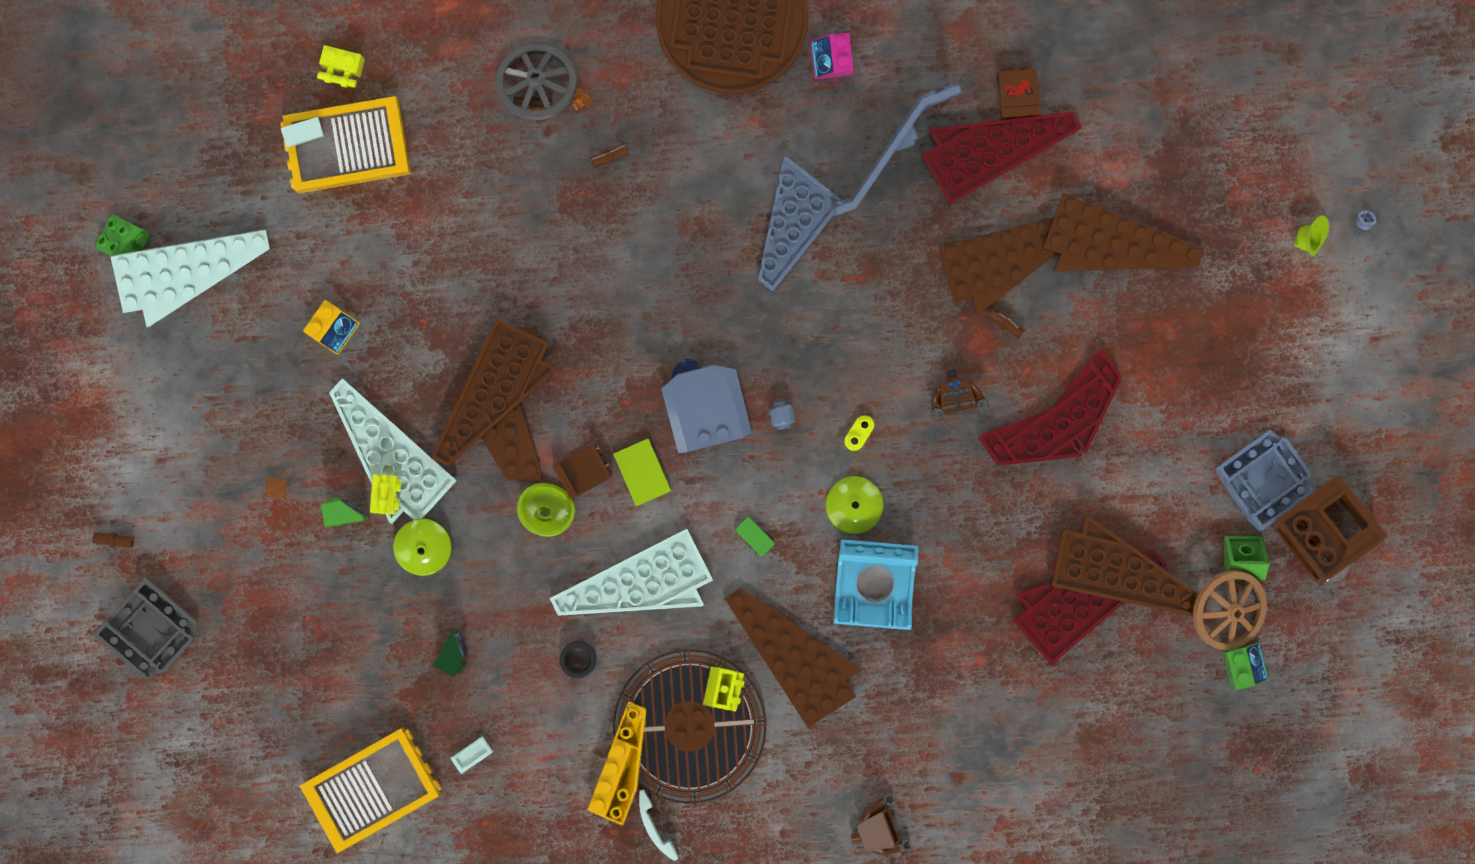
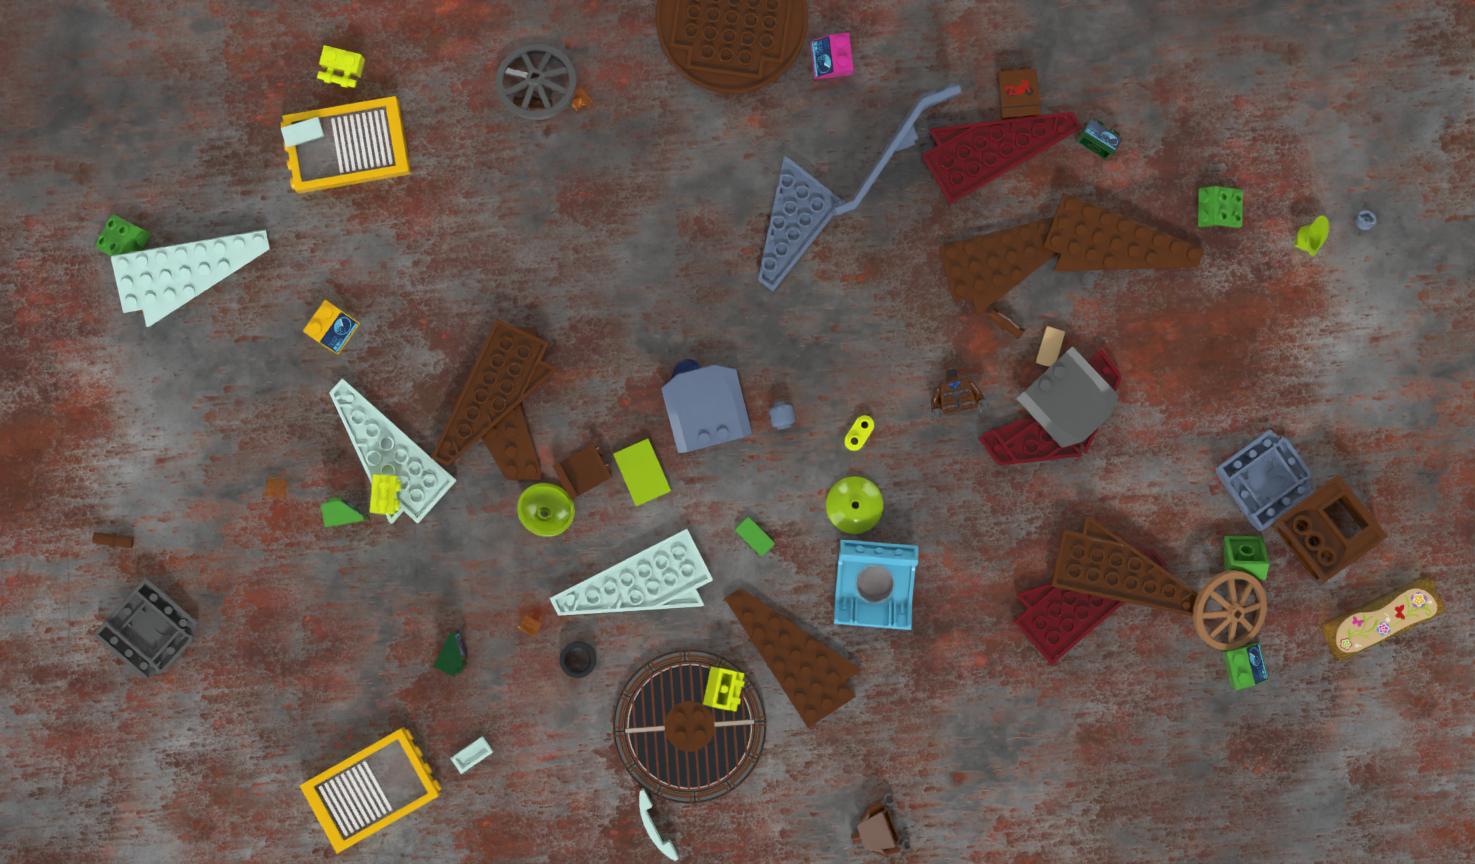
(431, 538): lime dish -> none
(529, 625): none -> clear orange tile
(609, 155): reddish brown pin -> none
(621, 770): yellow wedge -> none
(1050, 346): none -> tan tile
(1069, 399): none -> dark grey wedge
(1099, 139): none -> slope
(1220, 207): none -> bright green bracket
(1382, 618): none -> brick

